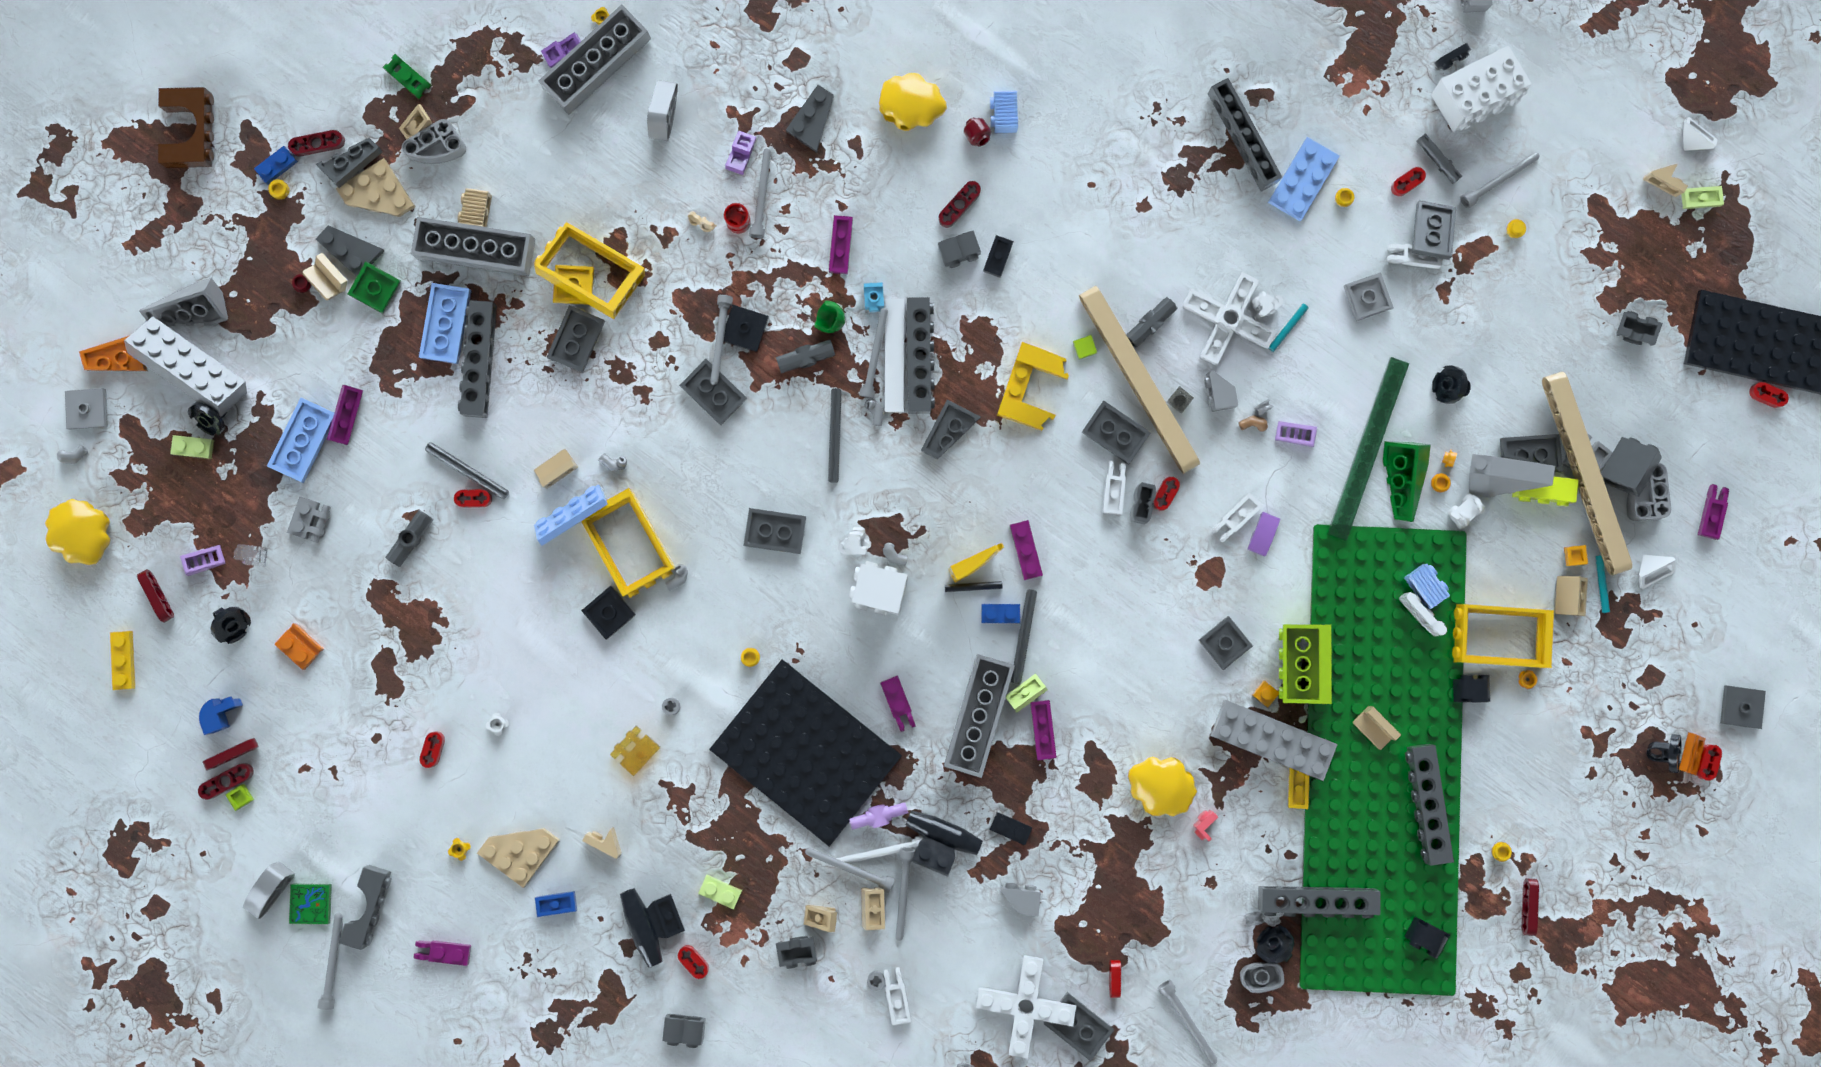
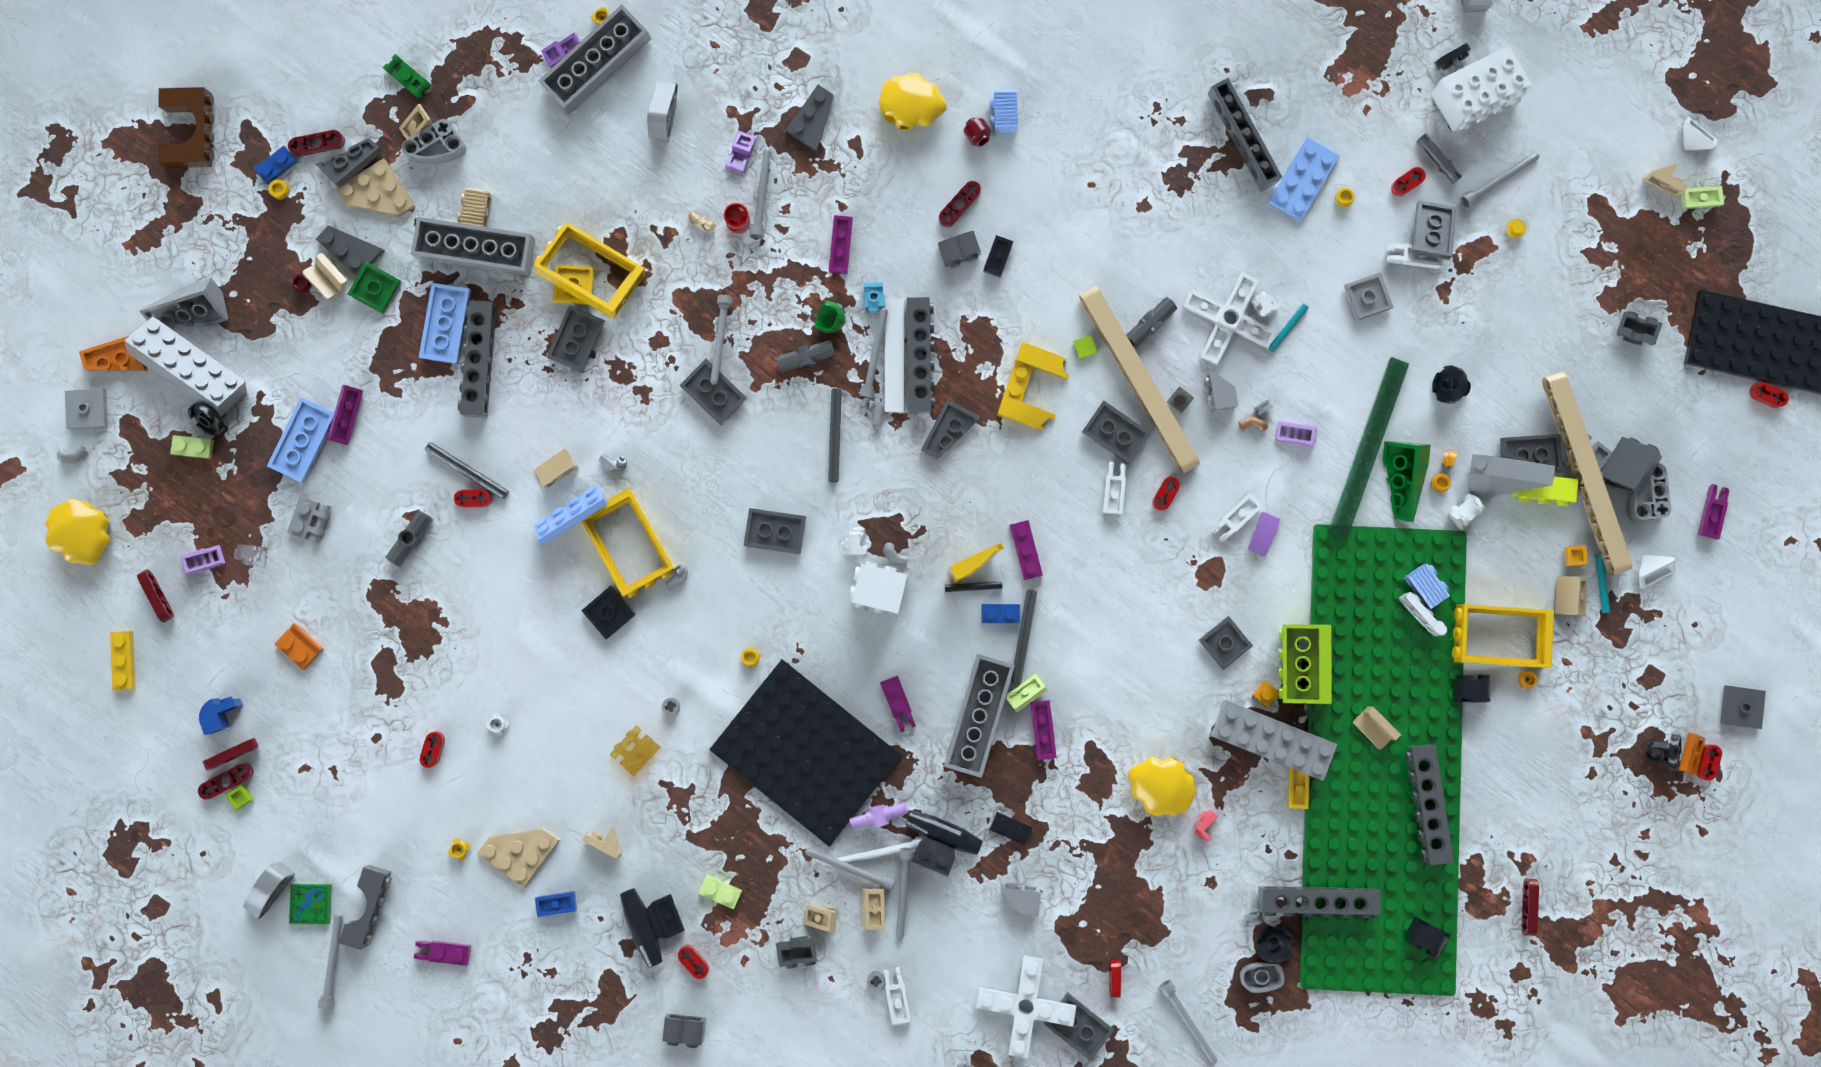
(229, 624): black tile -> none
(745, 328): black plate -> none
(1143, 498): dark grey brick -> none
(1501, 851): yellow plate -> none

